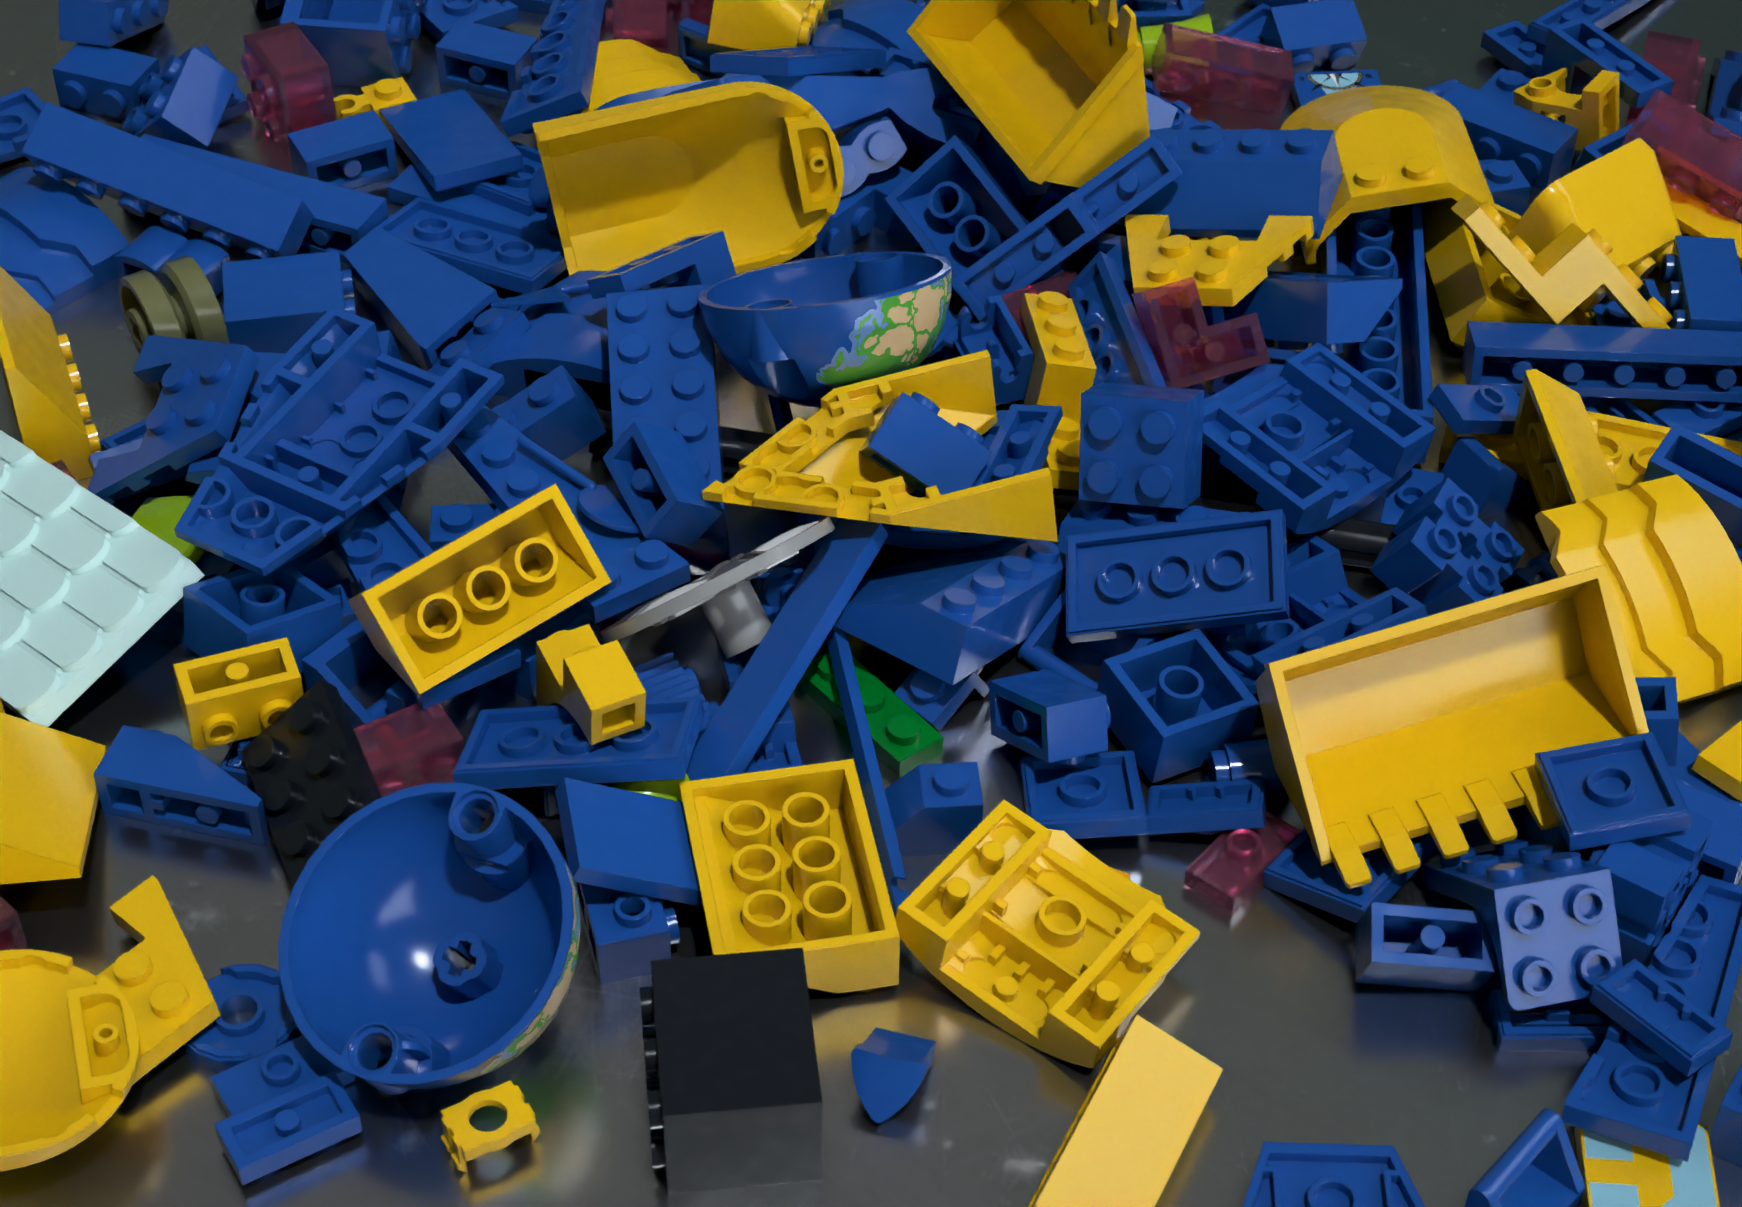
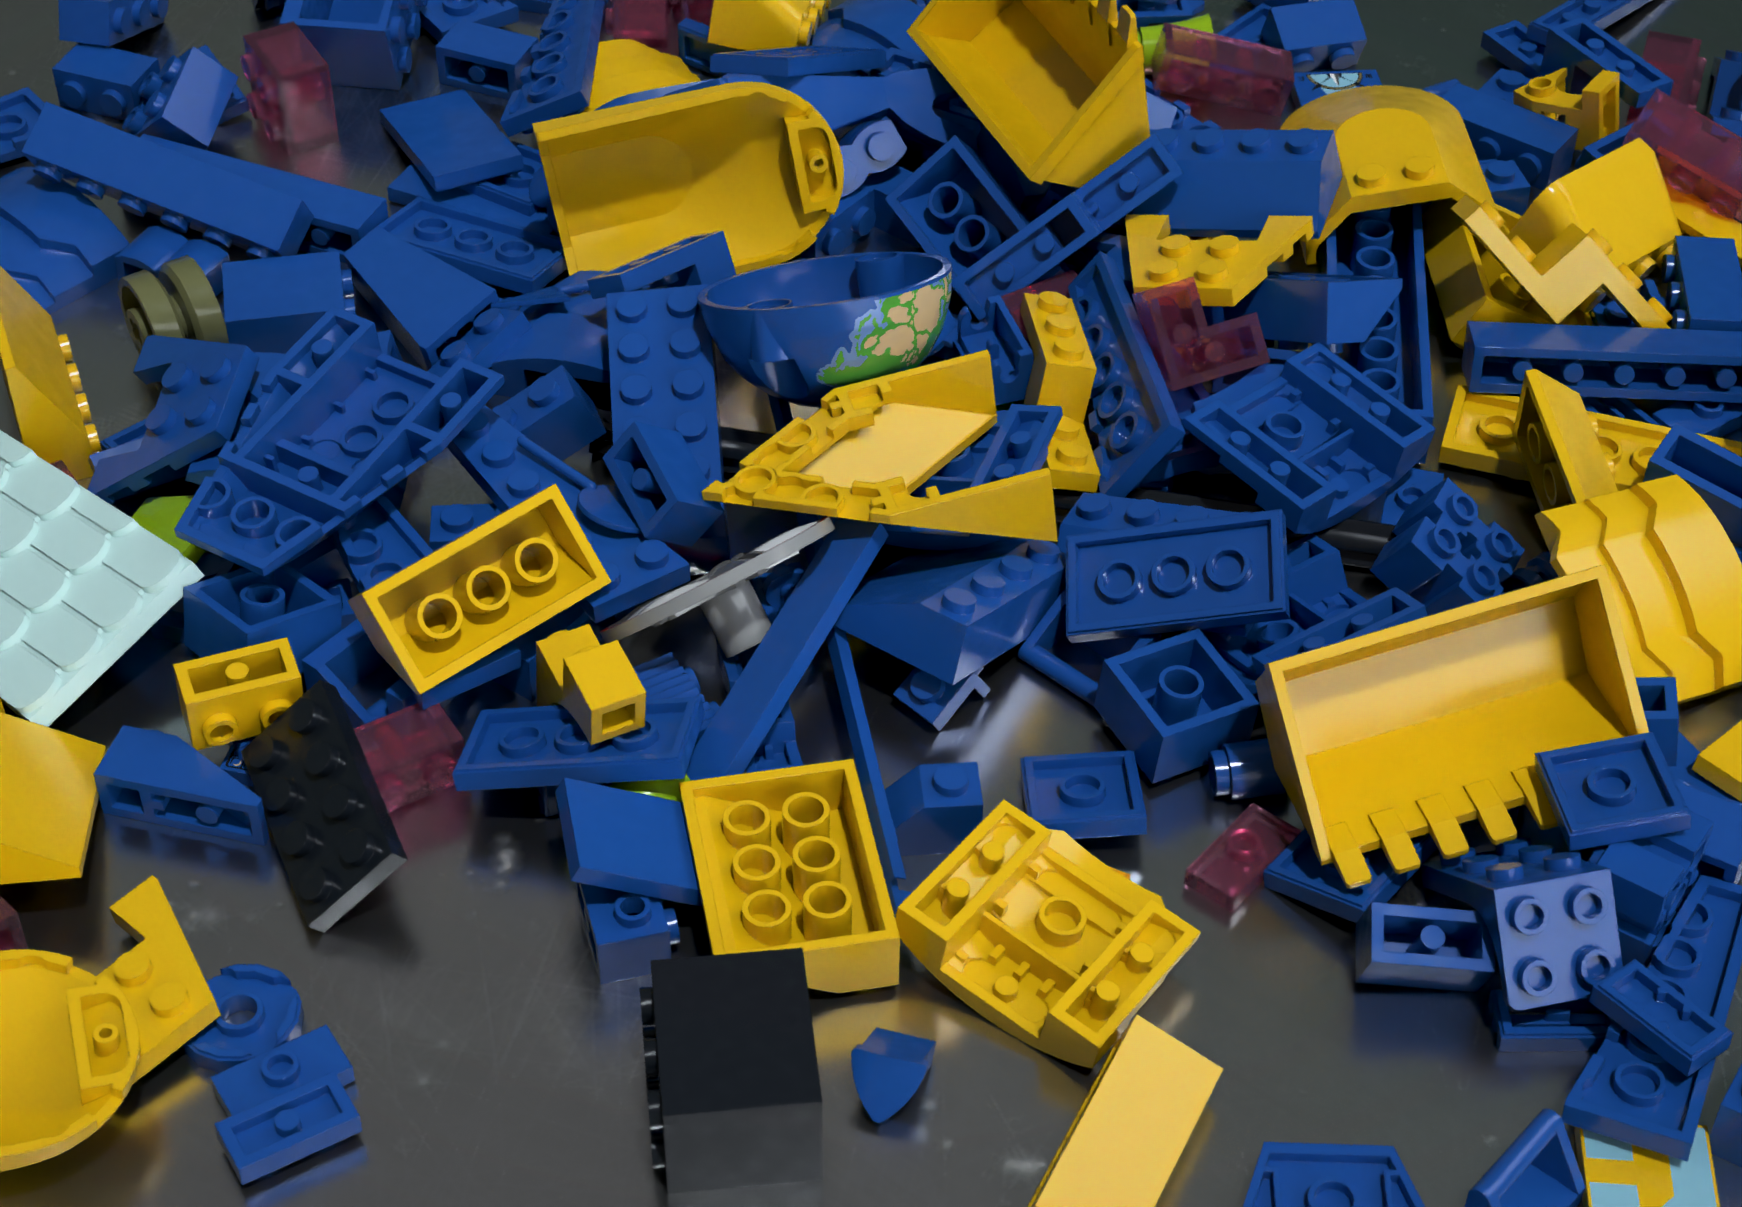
(345, 151): blue brick -> none
(374, 97): yellow plate -> none
(400, 913): blue piece -> none
(467, 1142): yellow piece -> none
(897, 731): green plate -> none
(925, 447): blue brick -> none
(1049, 716): blue brick -> none
(1141, 445): blue brick -> none
(1206, 807): blue plate -> none
(1476, 407): blue plate -> none
(1484, 477): blue tile -> none

